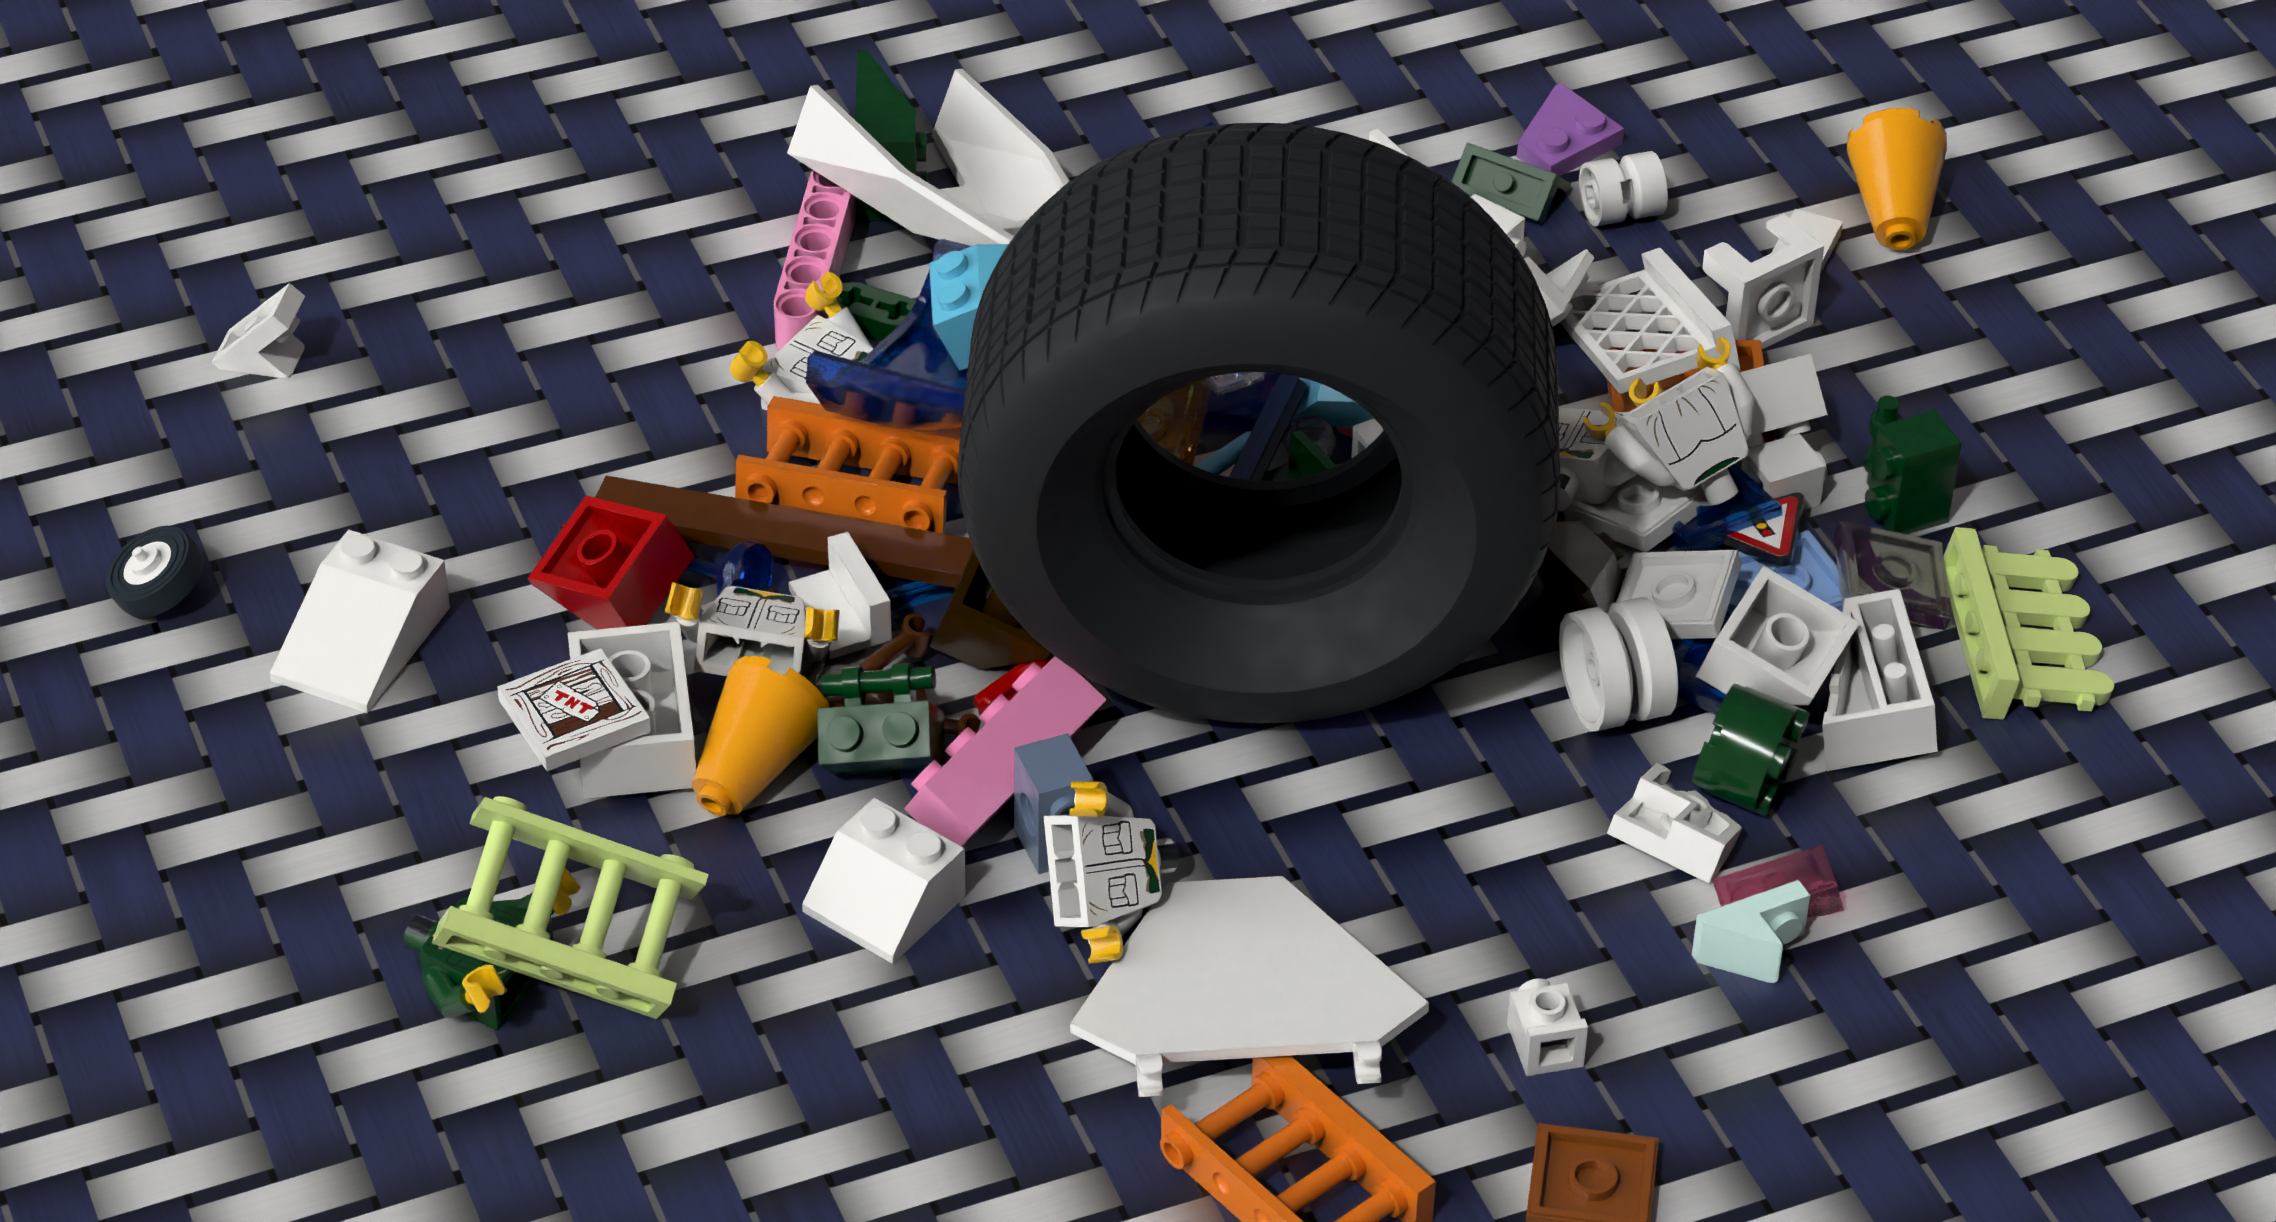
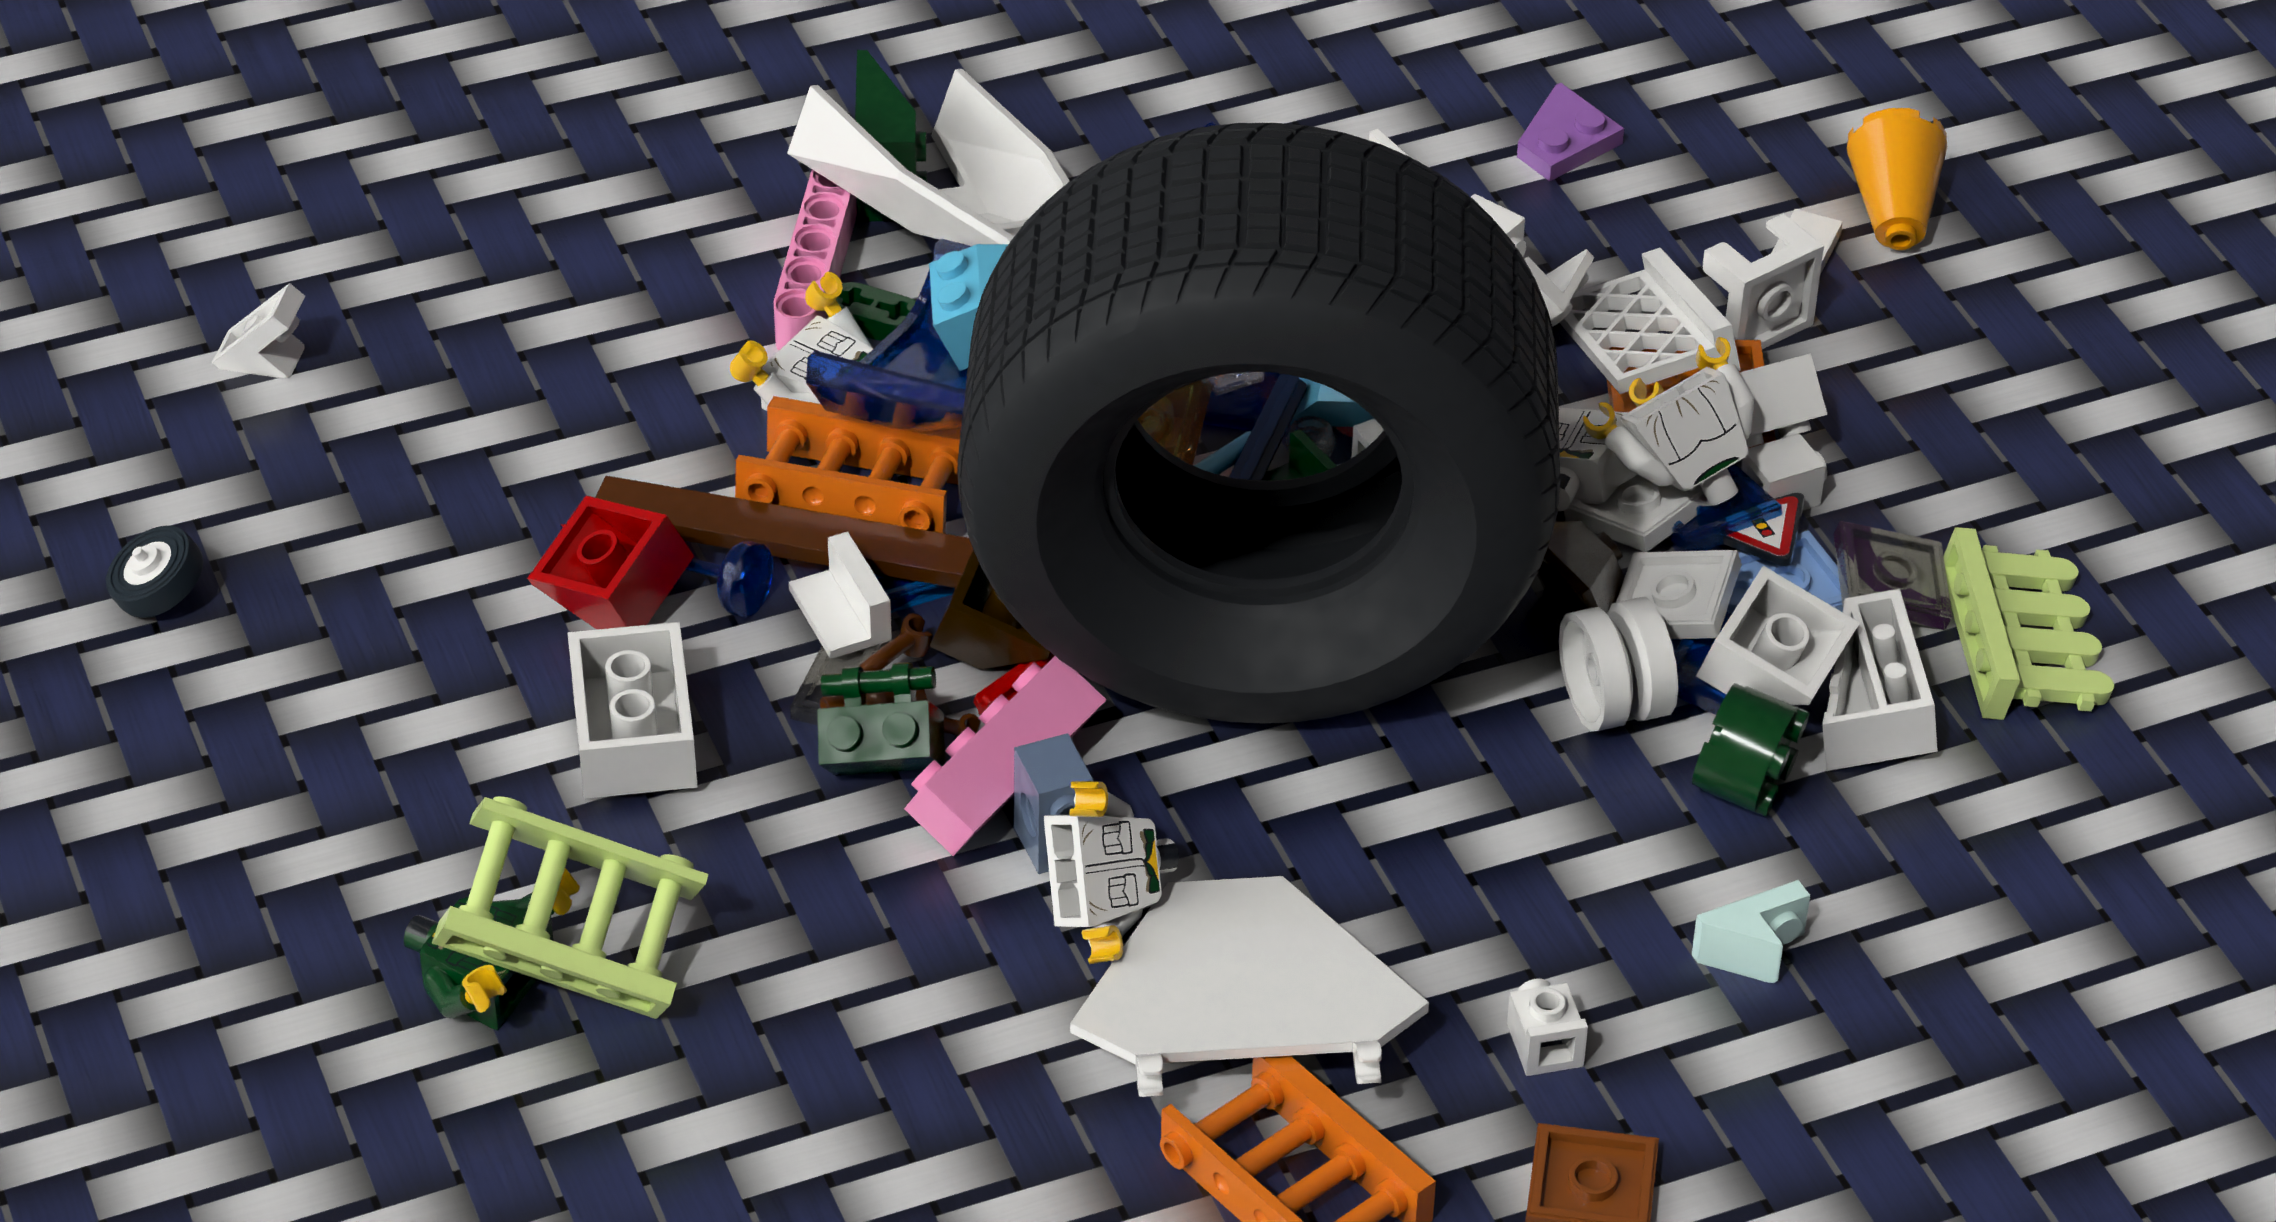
(362, 620): white slope -> none
(574, 709): white tile -> none
(752, 625): white torso -> none
(755, 733): light orange cone -> none
(886, 881): white slope -> none
(1508, 182): panel -> none
(1629, 187): white wheel -> none
(1675, 826): white slope -> none
(1807, 866): clear pink slope -> none
(1910, 468): dark green brick -> none

